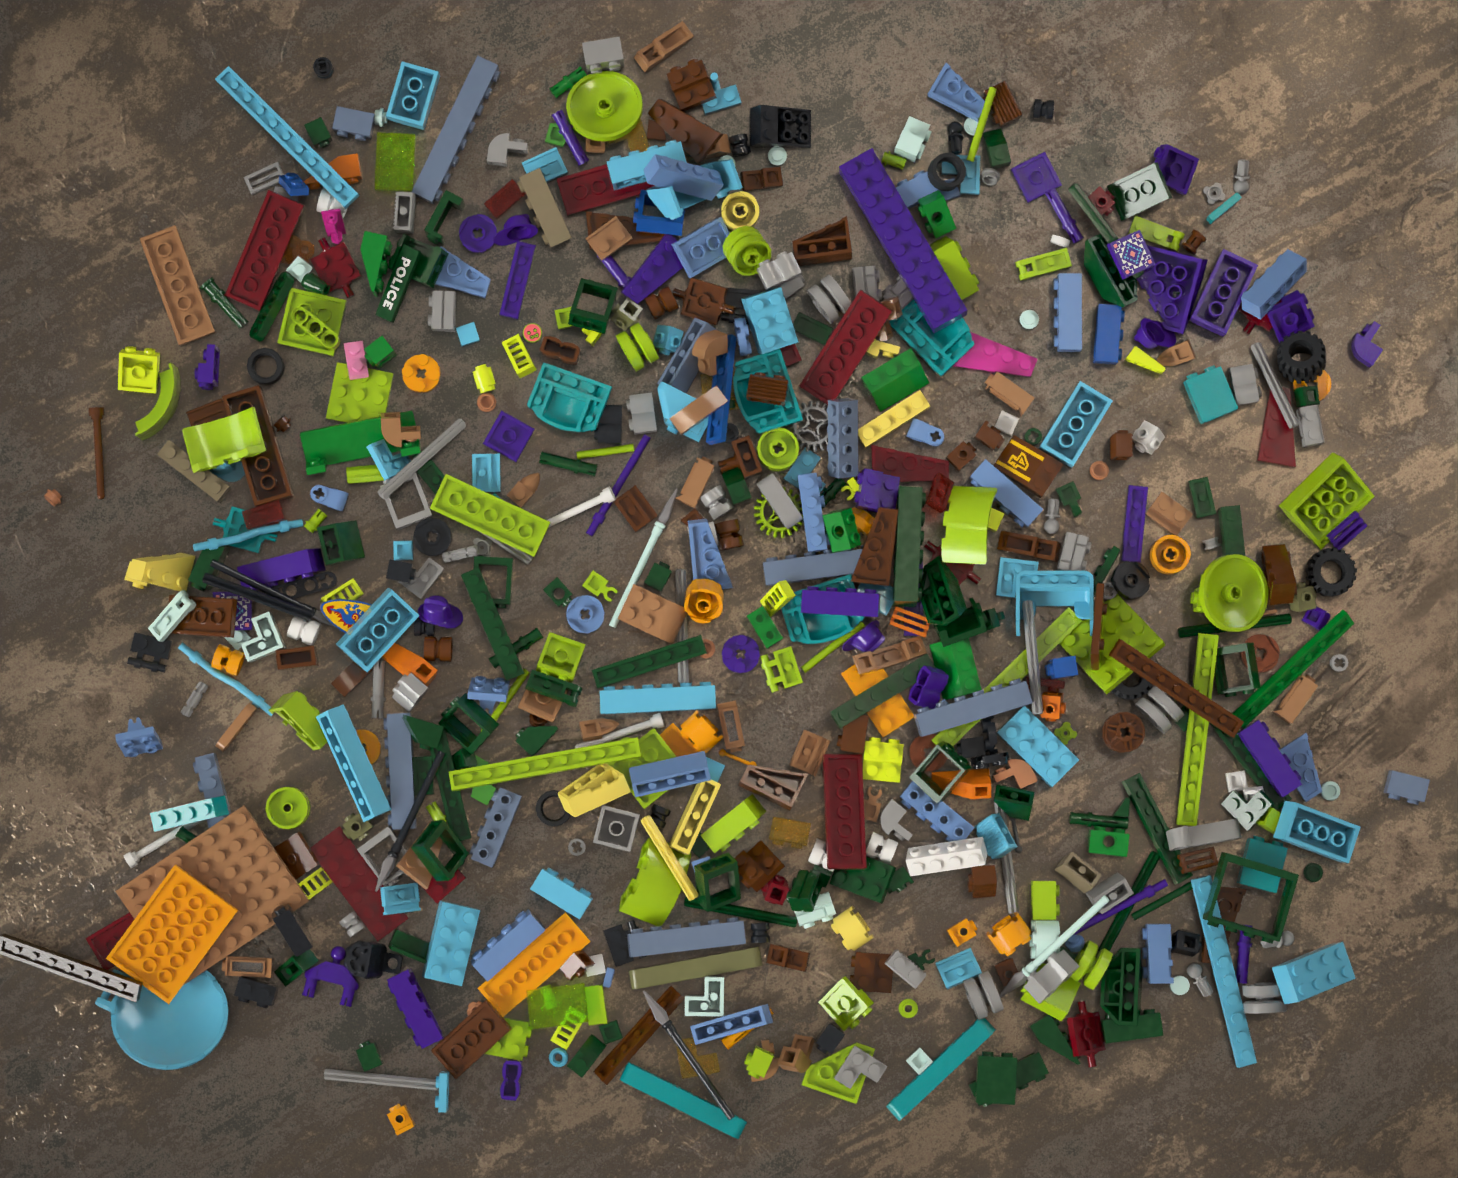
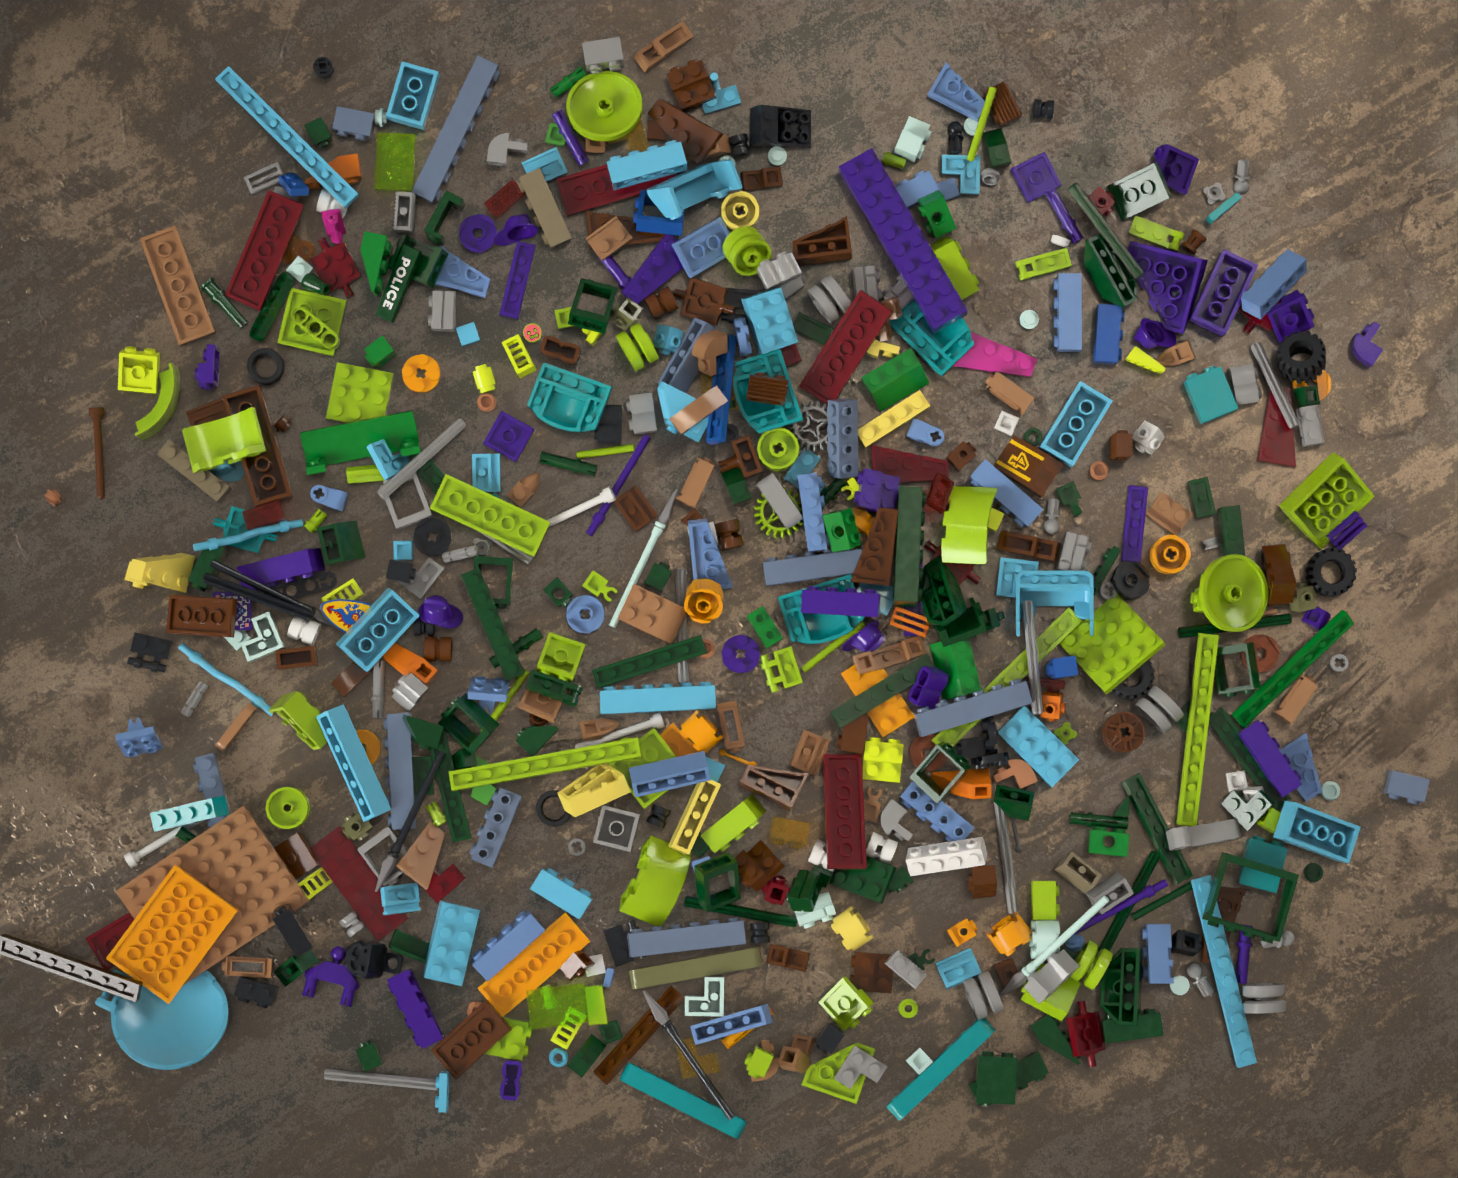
(172, 616): light aqua plate -> none
(234, 662): light orange wheel -> none
(356, 360): bright pink plate -> none
(394, 433): medium nougat brick -> none
(407, 1122): light orange brick -> none
(429, 859): dark green window -> none
(669, 857): light yellow axle -> none
(683, 177): medium blue brick -> none
(717, 502): light grey wheel -> none
(786, 592): neon yellow slope -> none
(936, 181): black tyre -> none
(989, 436): reddish brown brick -> none
(996, 836): medium azure brick -> none
(1099, 610): reddish brown plate -> none
(1131, 254): dark purple tile -> none
(1176, 688): reddish brown plate -> none
(1183, 863): reddish brown tile -> none
(1313, 973): medium azure brick -> none

